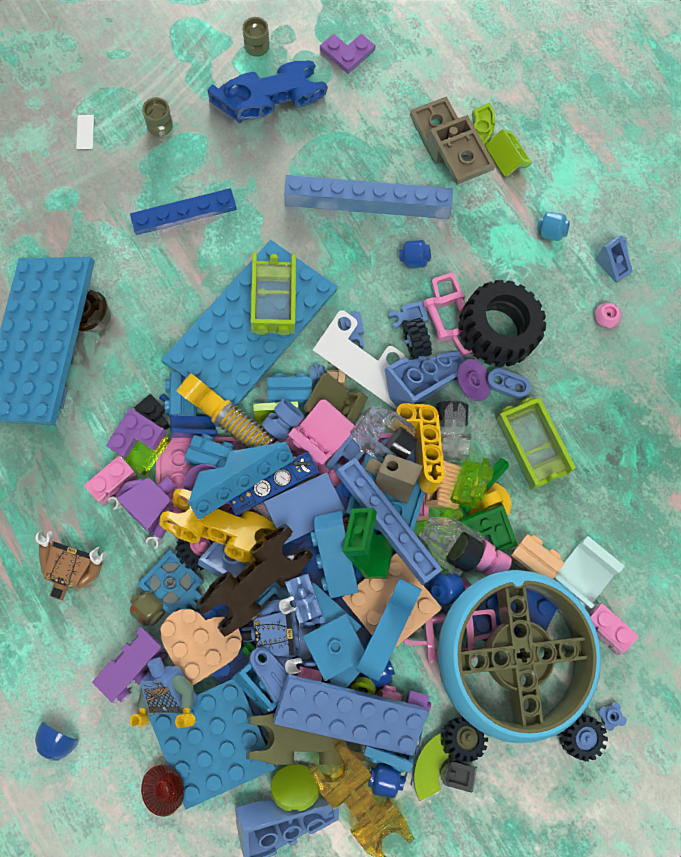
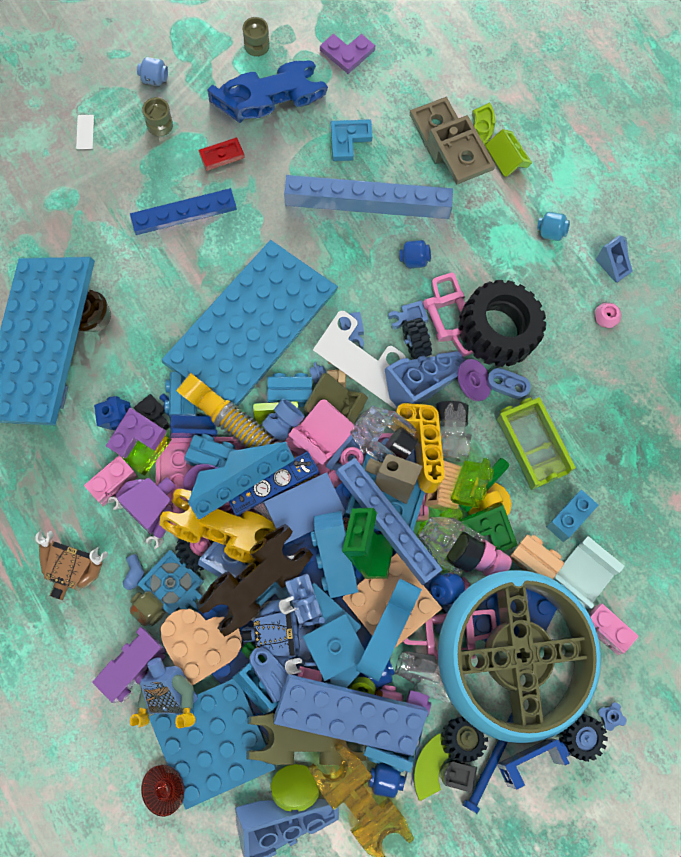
(53, 744): blue helmet -> none
(111, 412): none -> blue brick
(135, 573): none -> medium blue arm
(152, 71): none -> medium blue head
(221, 154): none -> red plate
(273, 296): door -> none
(345, 133): none -> dark azure plate
(351, 451): none -> bright pink plate
(424, 672): none -> clear plate
(486, 774): none -> blue bar
(508, 766): none -> blue panel
(572, 516): none -> dark azure brick

